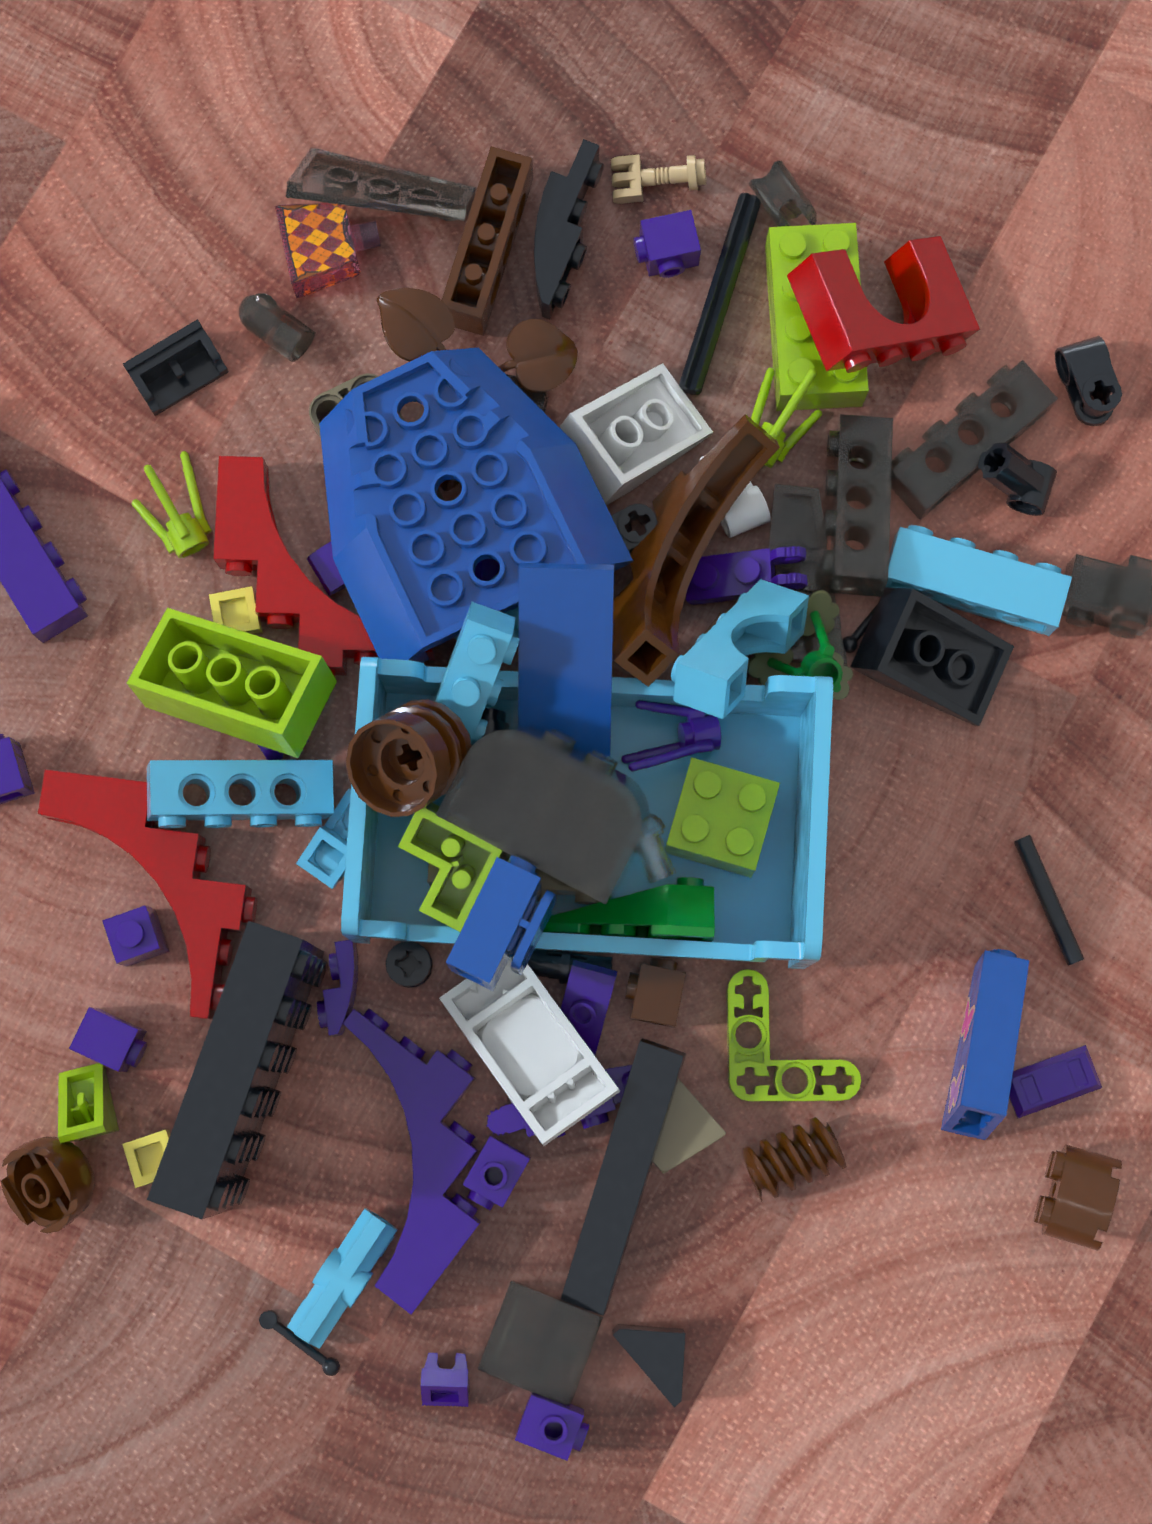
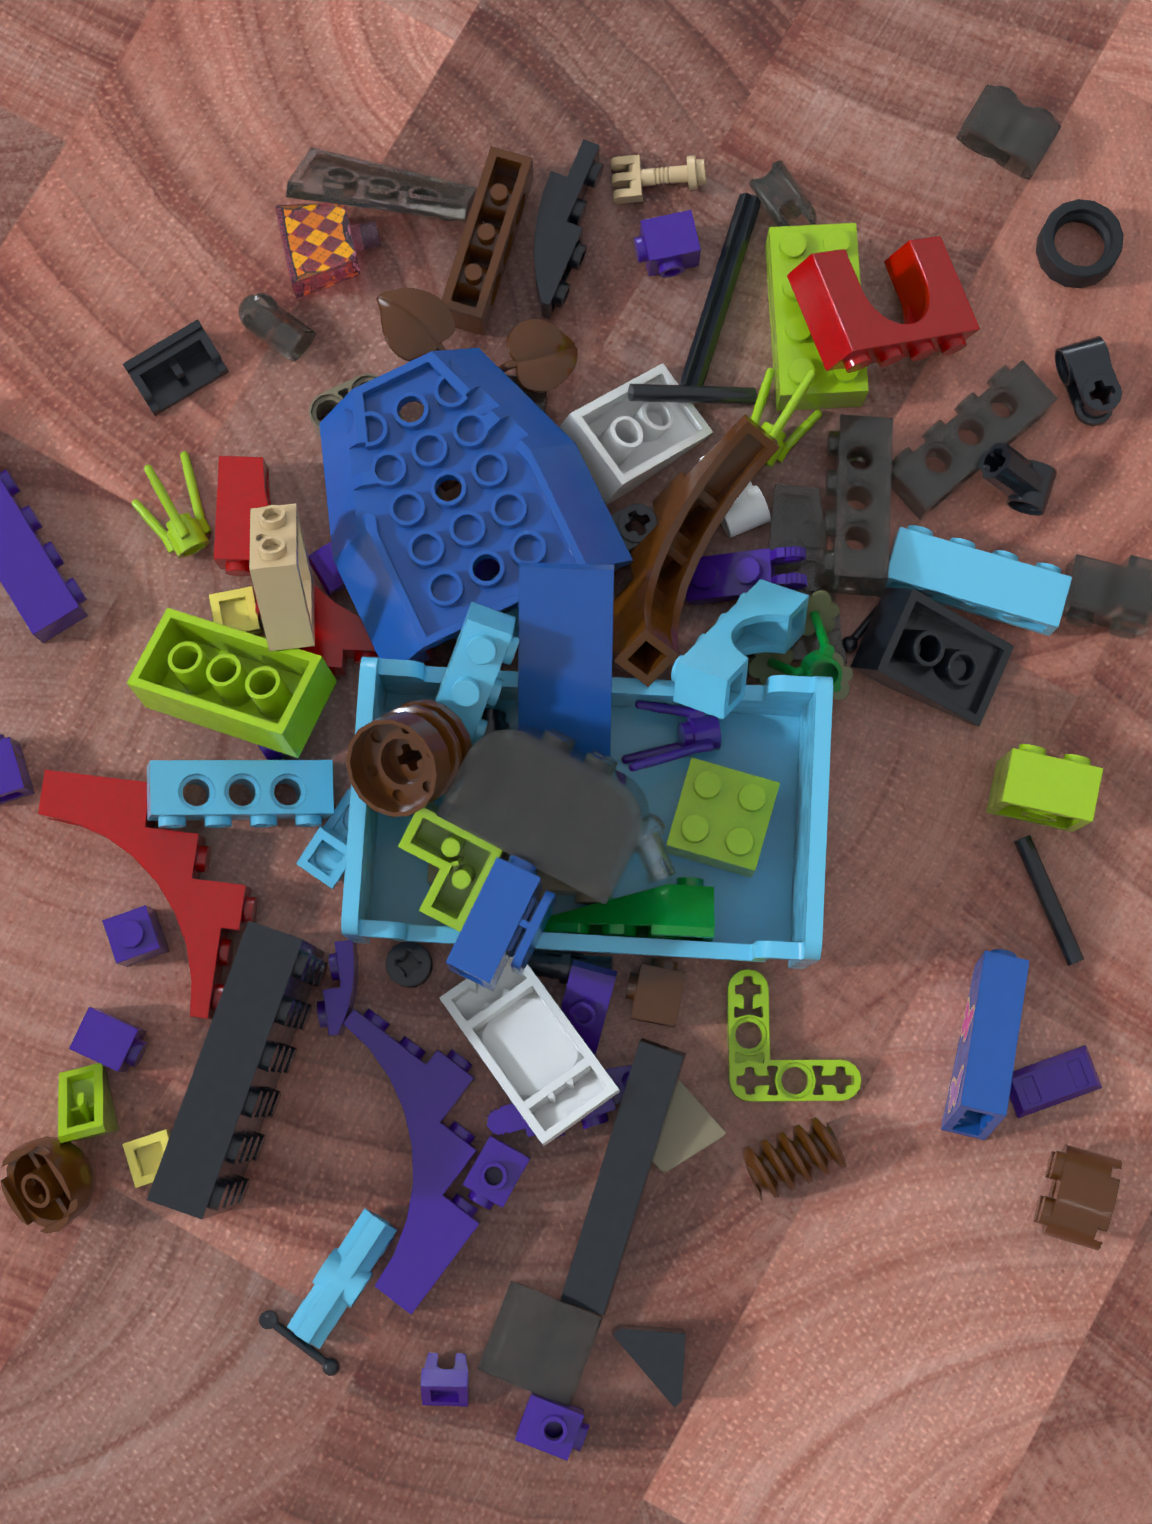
(282, 577): none -> tan window
(692, 394): none -> black bar
(1008, 131): none -> clear smoke brick
(1045, 788): none -> lime brick
(1093, 215): none -> black tyre

